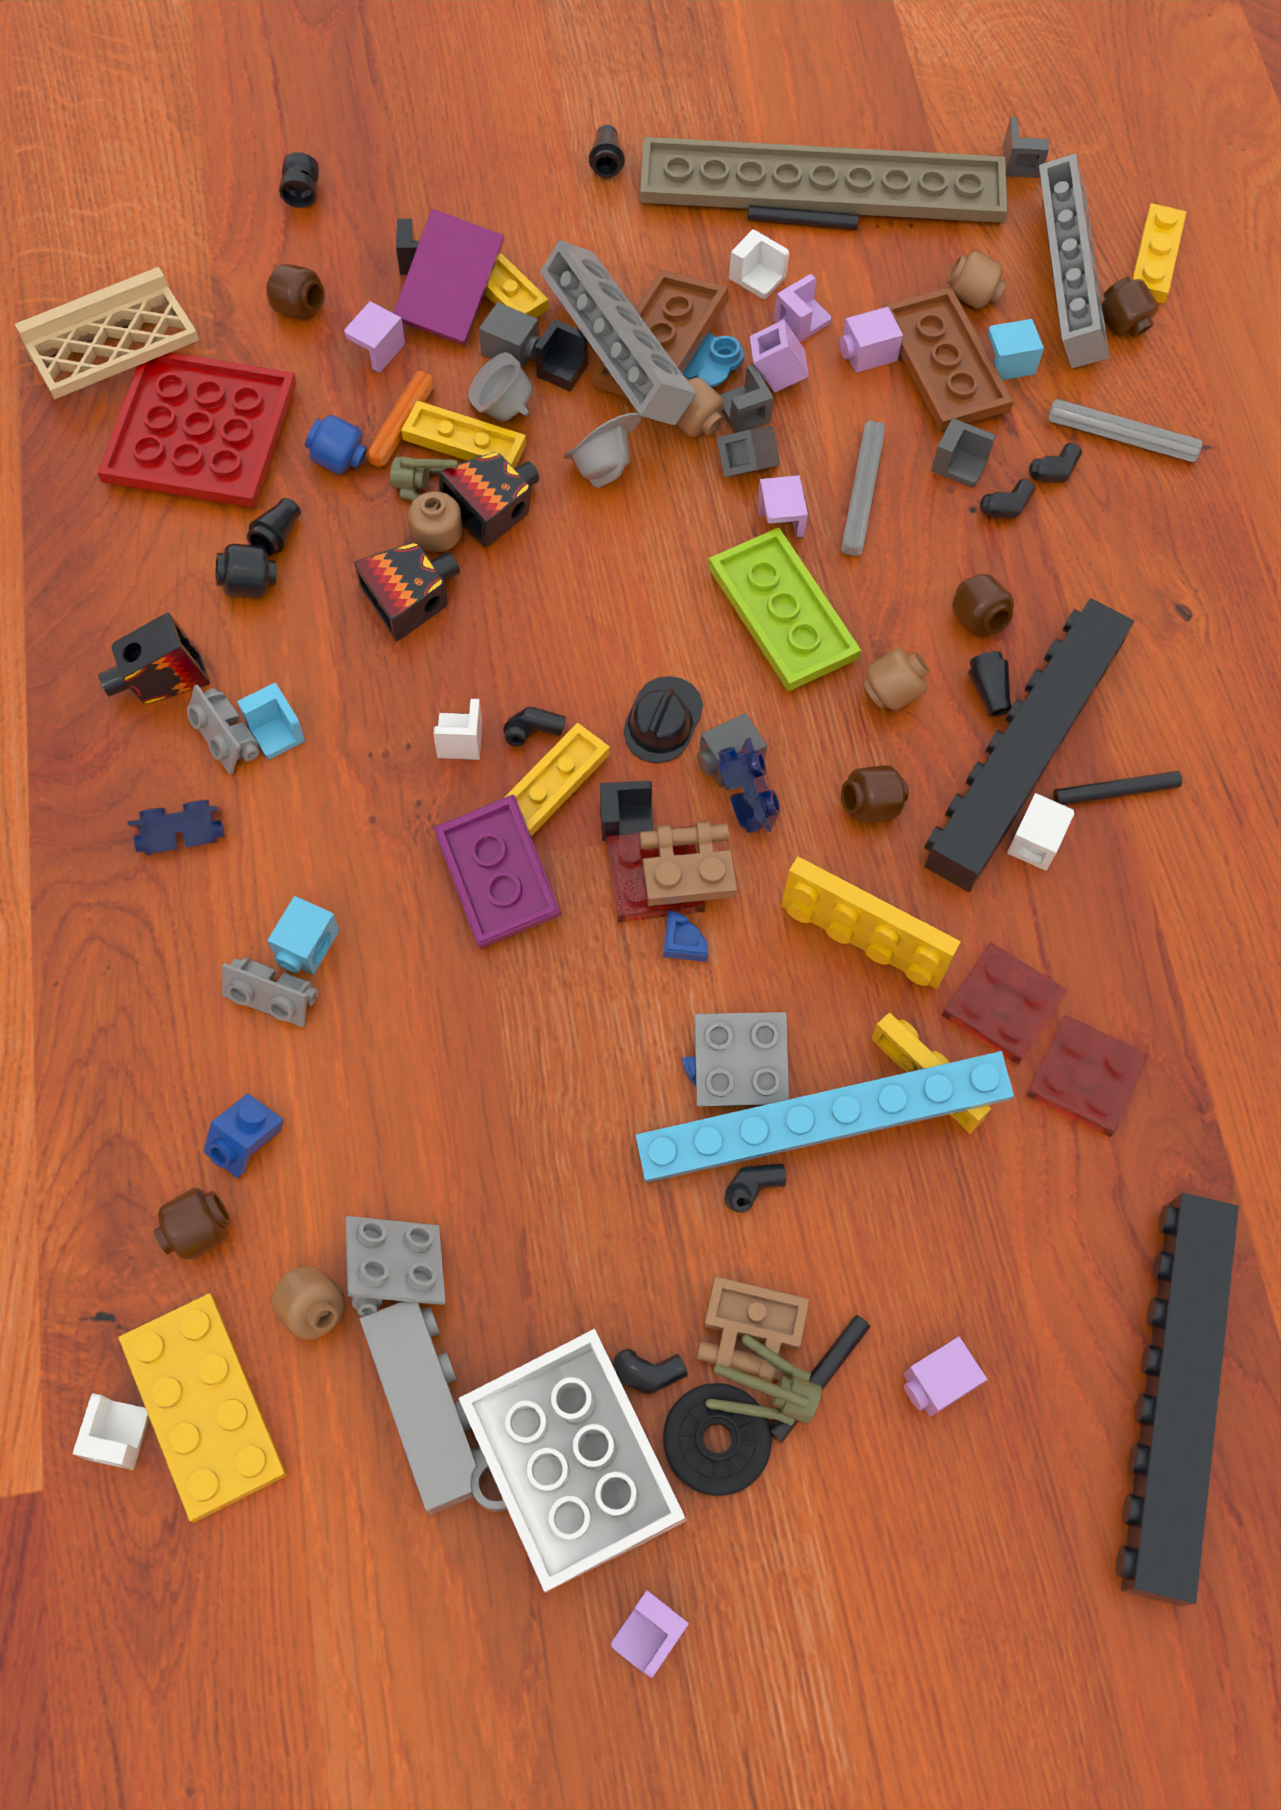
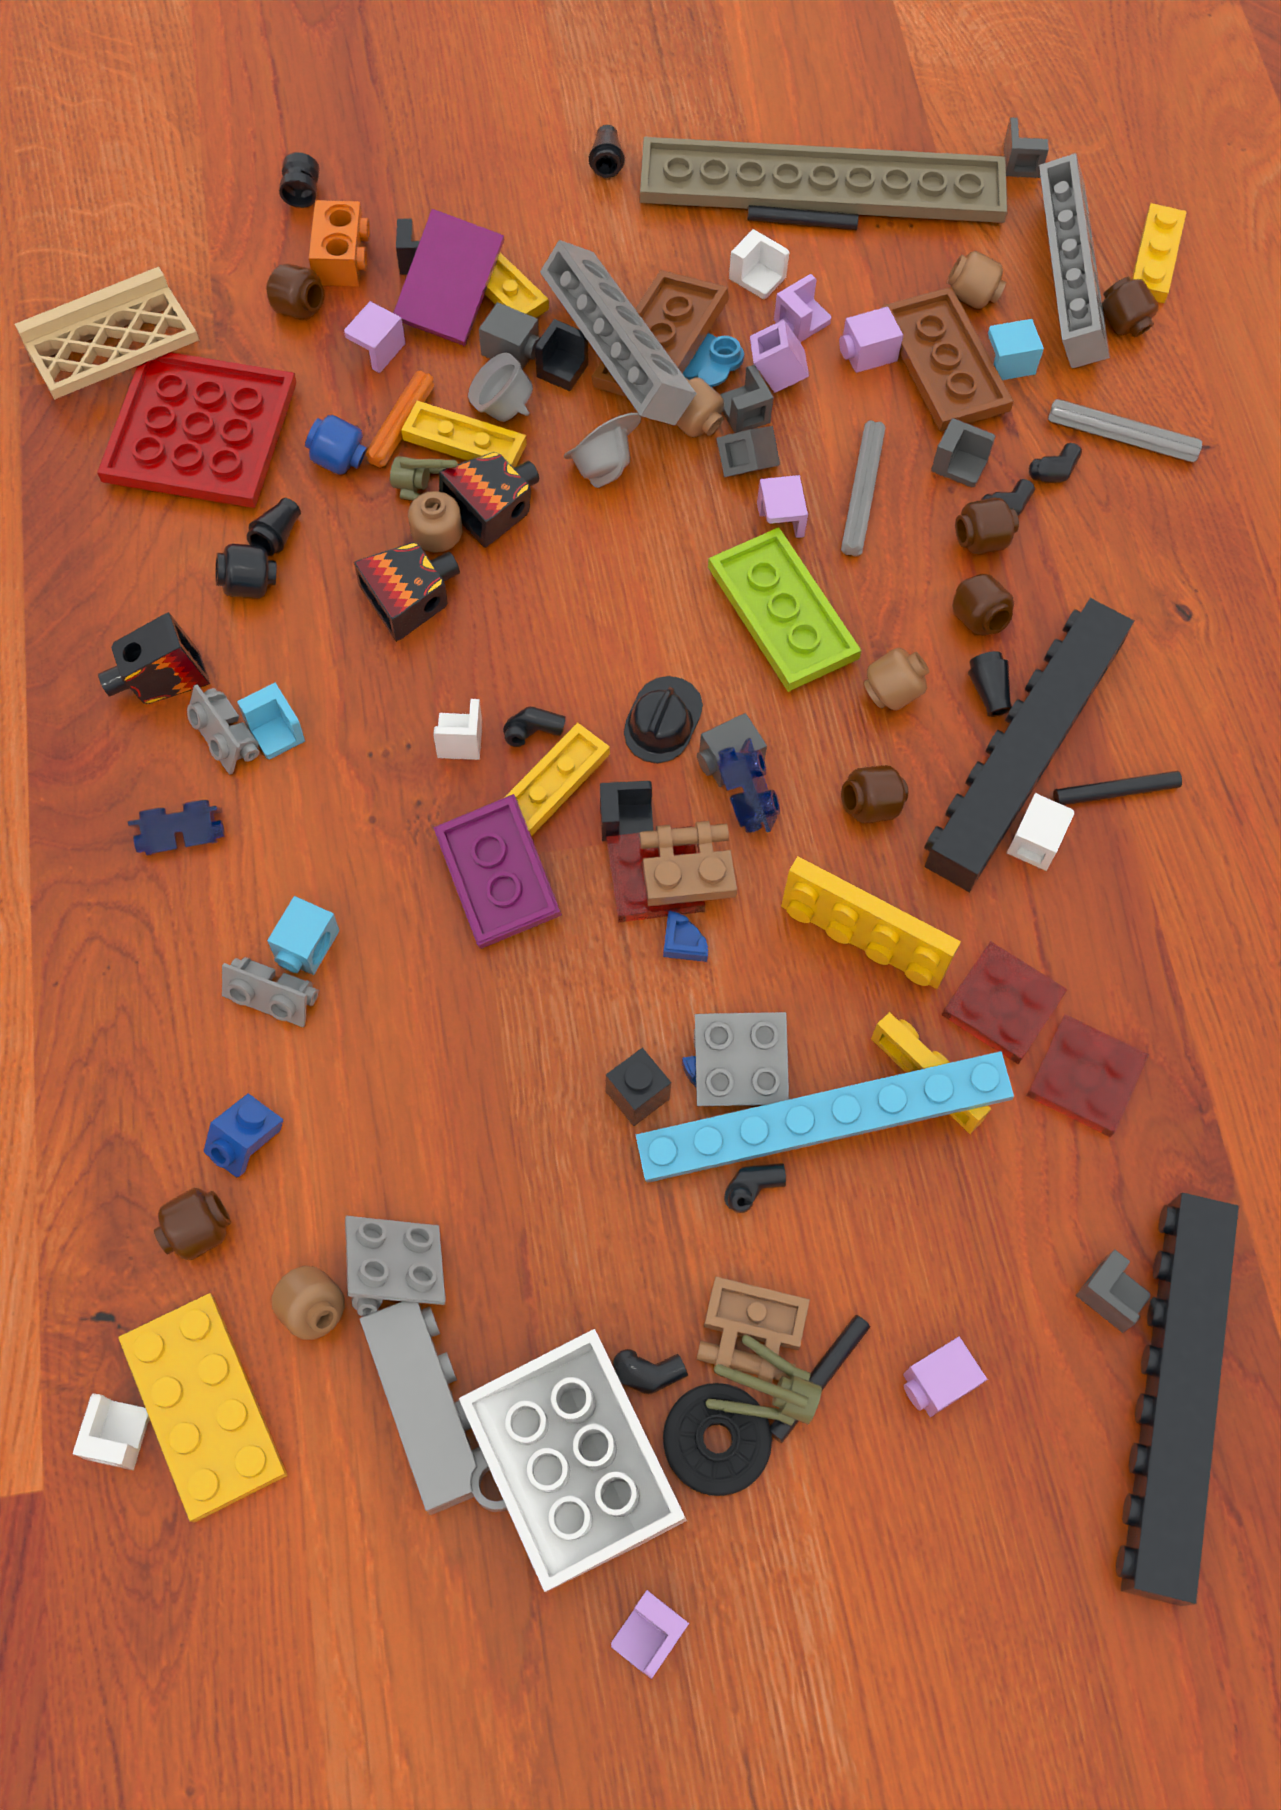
(338, 241): none -> orange brick
(638, 1086): none -> black brick
(986, 526): none -> reddish brown head
(1114, 1292): none -> dark grey panel

